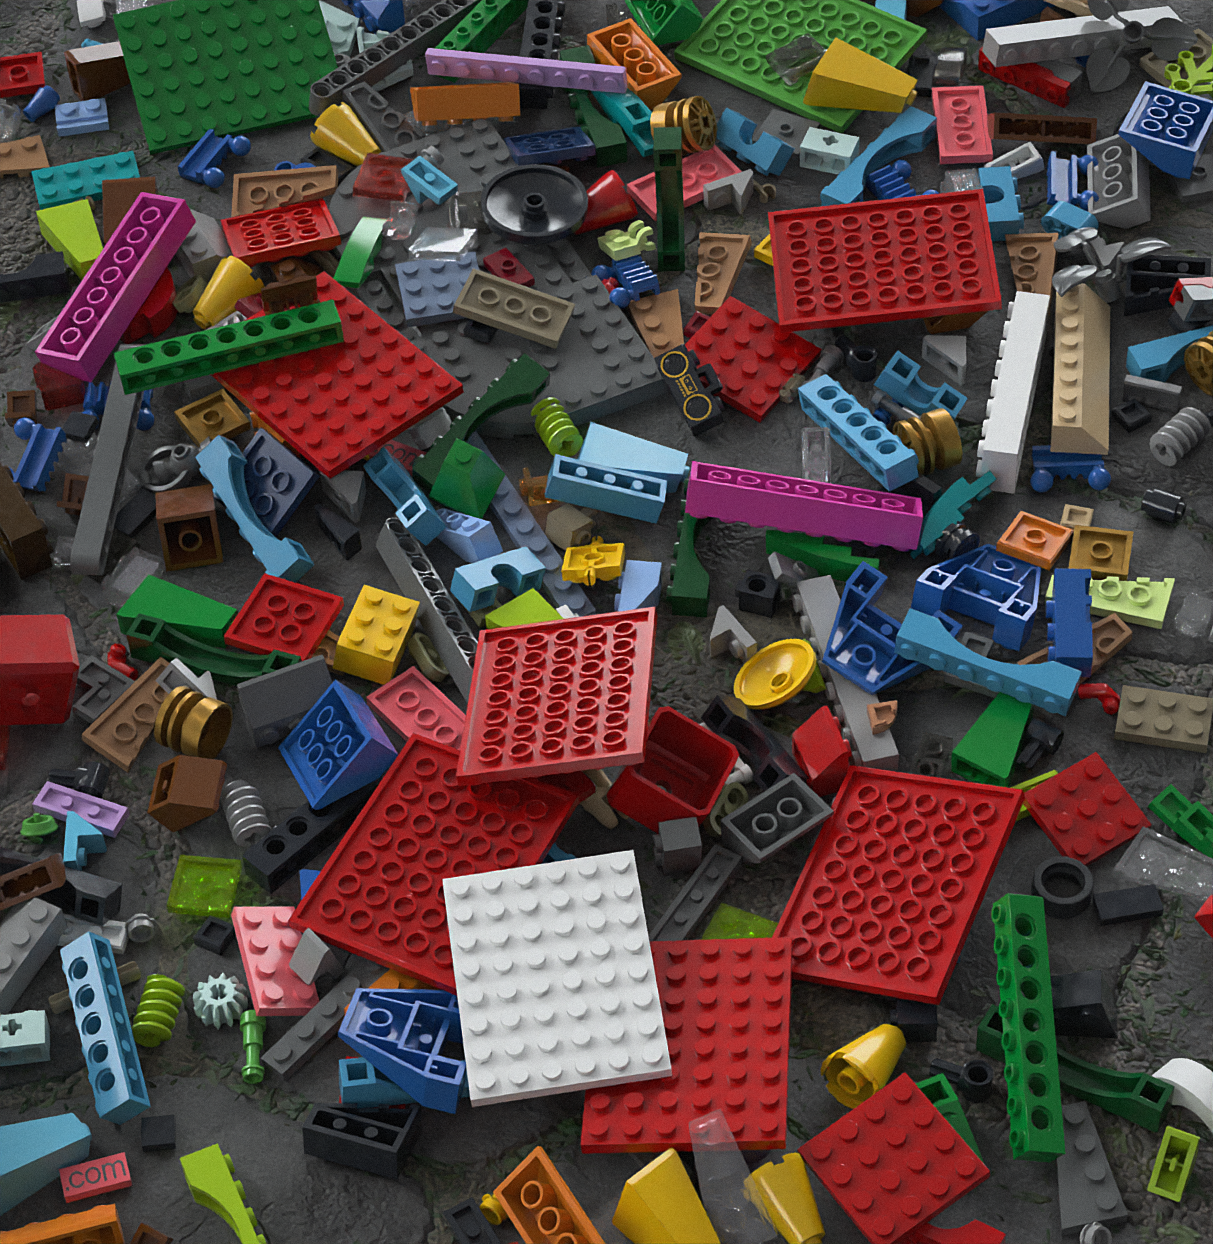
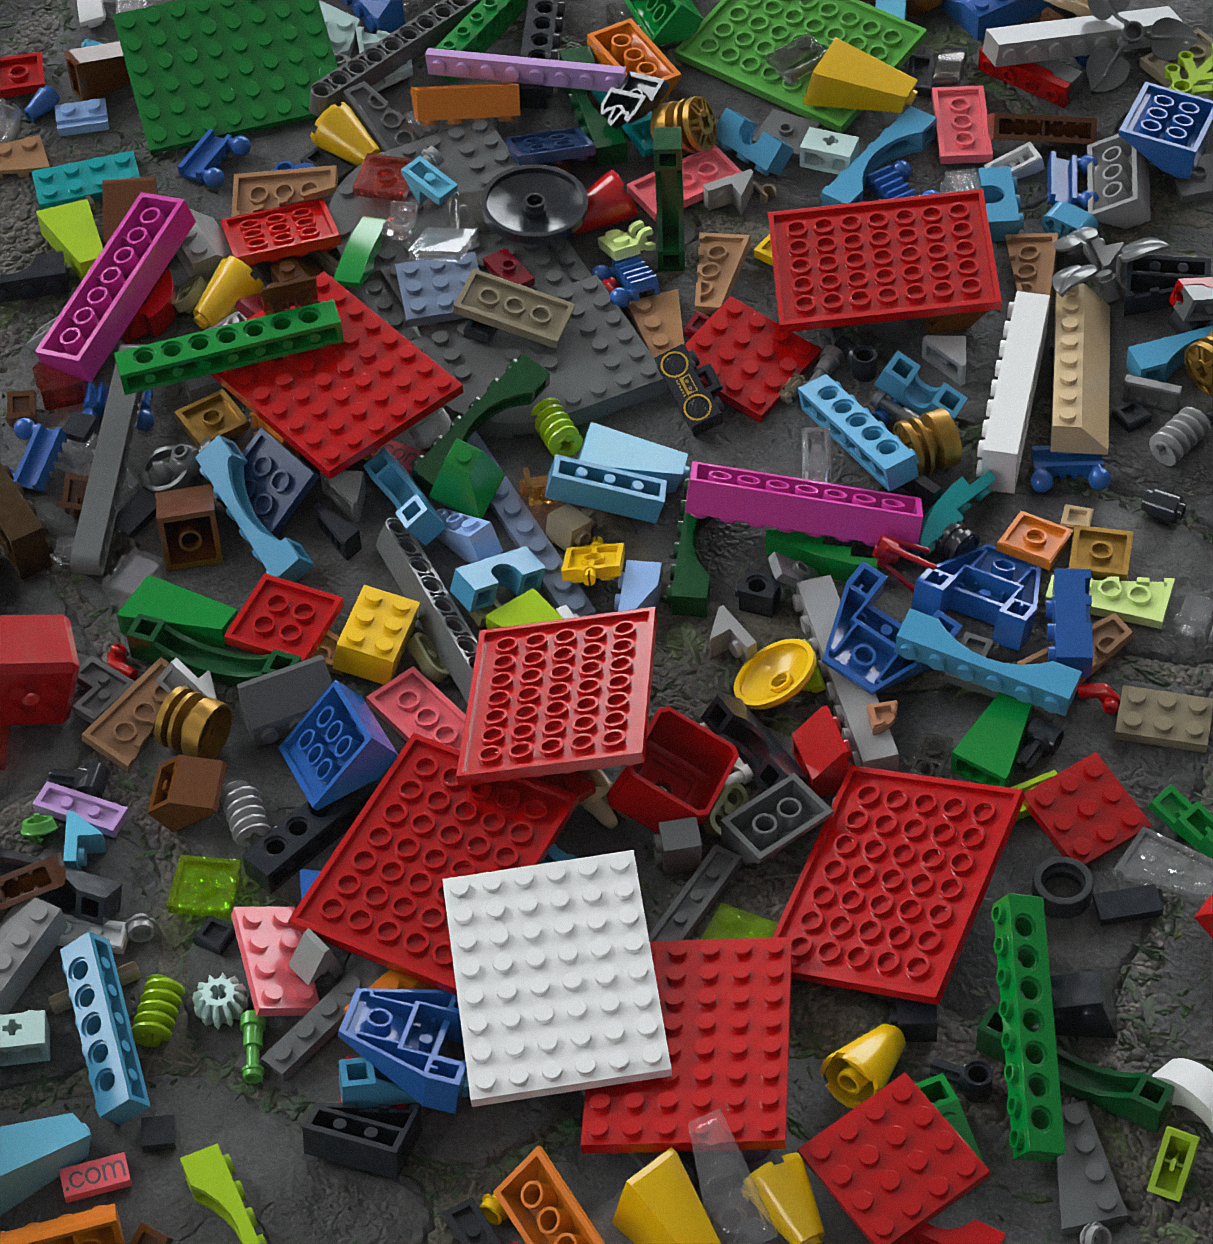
(633, 99): none -> black plate
(890, 549): none -> red plant

